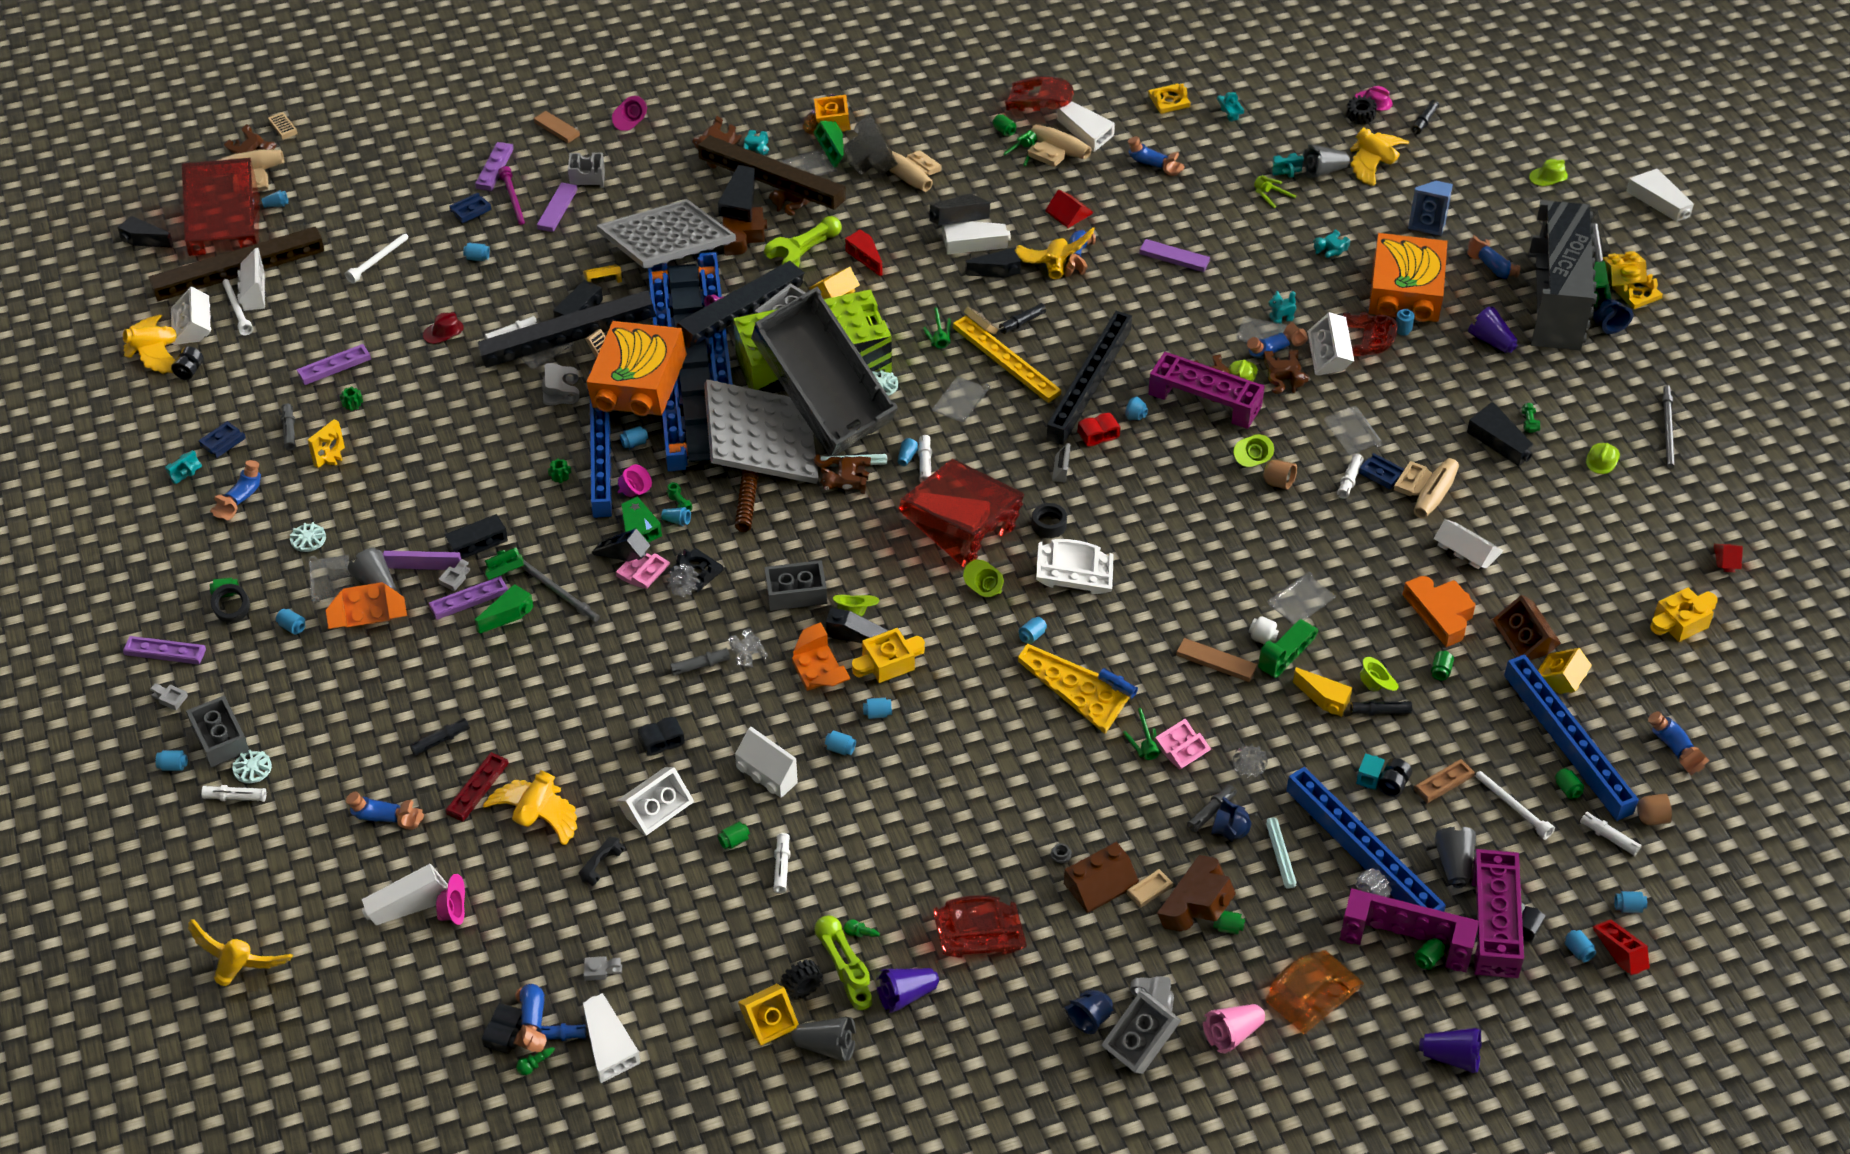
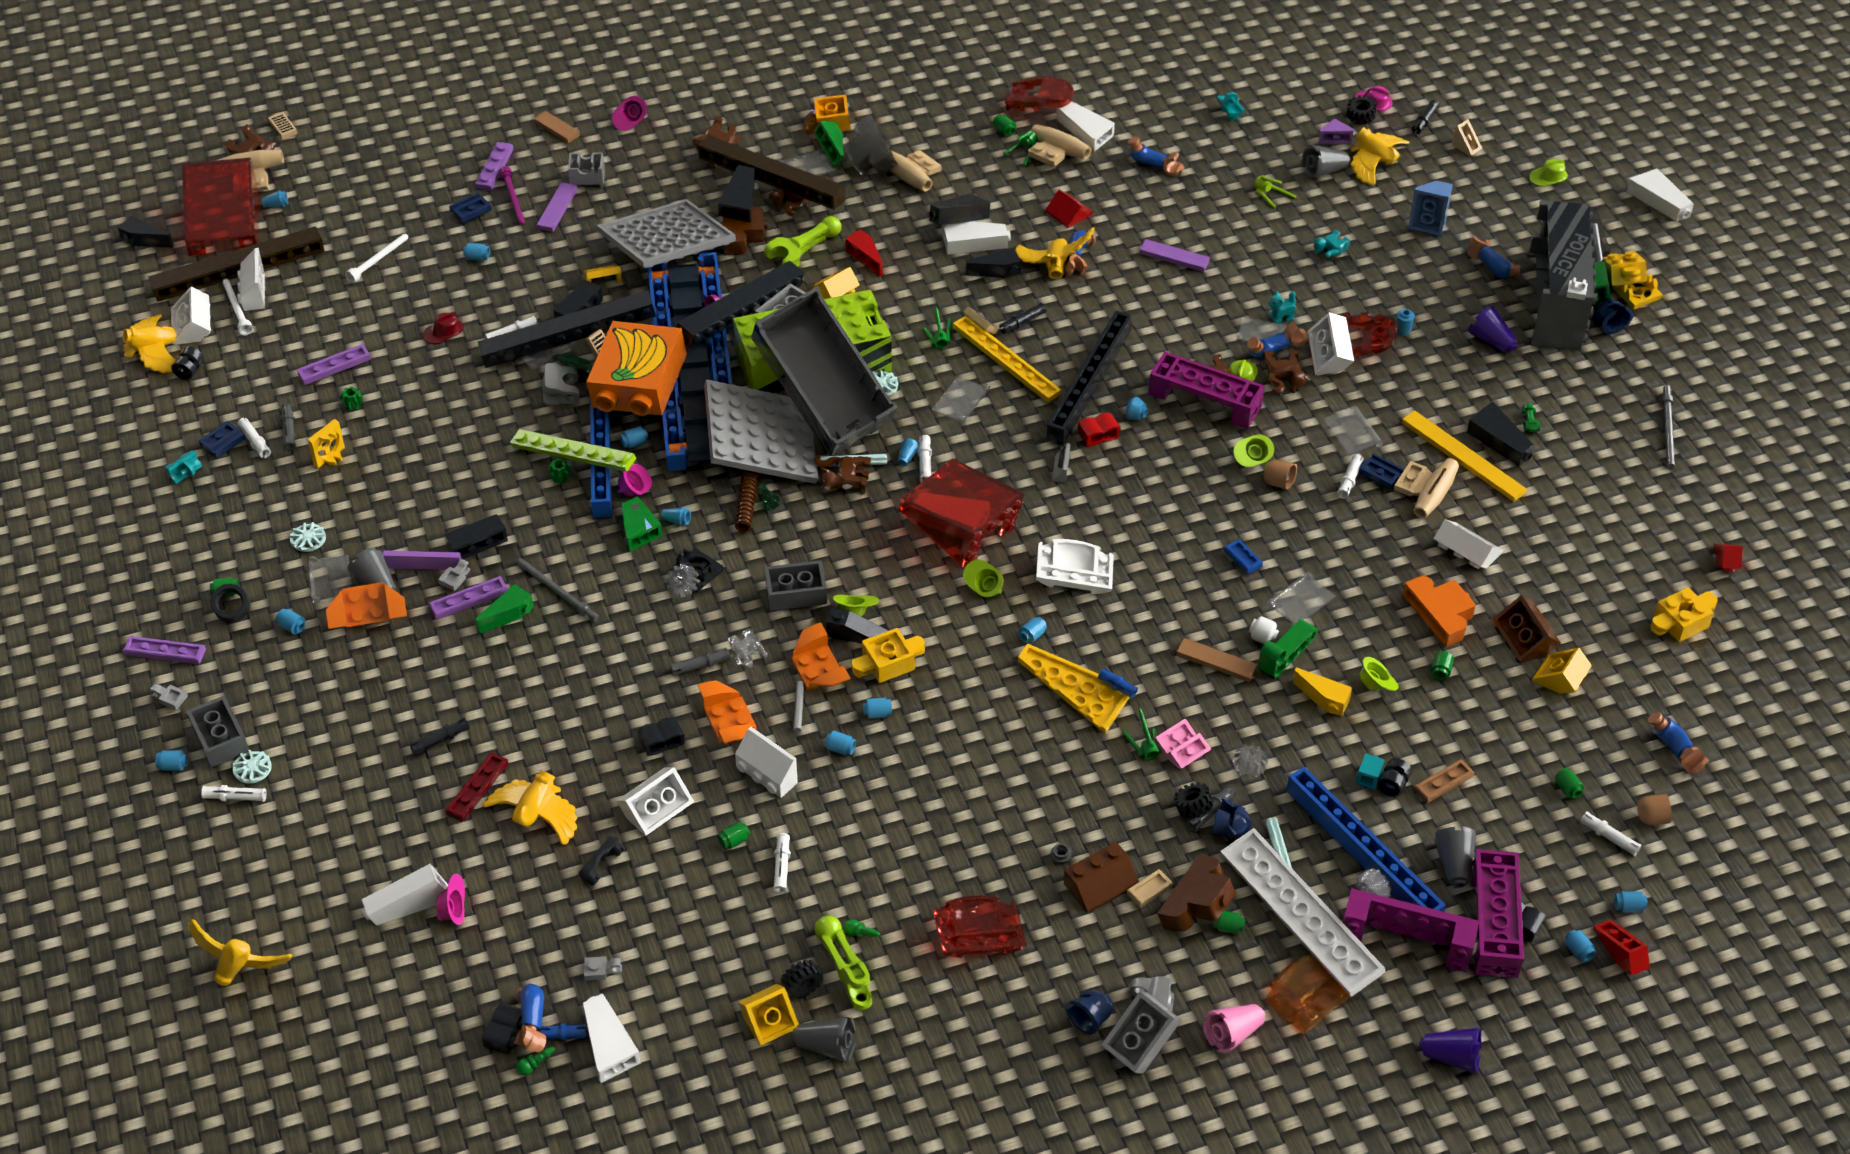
(244, 488): piece -> none
(256, 441): none -> white pin
(374, 810): piece -> none
(503, 563): green slope -> none
(573, 450): none -> lime plate
(575, 362): none -> clear green slope
(624, 546): black slope -> none
(643, 571): bright pink slope -> none
(674, 494): green bar -> none
(725, 711): none -> orange piece
(757, 143): teal animal -> none
(769, 499): none -> clear green cone
(798, 706): none -> light grey bar
(904, 986): dark purple cone -> none
(1049, 531): black tyre -> none
(1164, 106): yellow piece -> none
(1193, 800): none -> black tyre
(1243, 556): none -> blue plate
(1287, 165): teal hips -> none
(1303, 912): none -> white plate
(1336, 133): none -> medium lavender slope
(1388, 707): black pin -> none
(1408, 276): orange brick -> none
(1430, 953): green brick -> none
(1464, 456): none -> yellow tile
(1466, 139): none -> tan slope
(1543, 828): white piece -> none
(1571, 738): blue brick -> none
(1577, 289): none -> white tile
(1602, 458): lime piece -> none

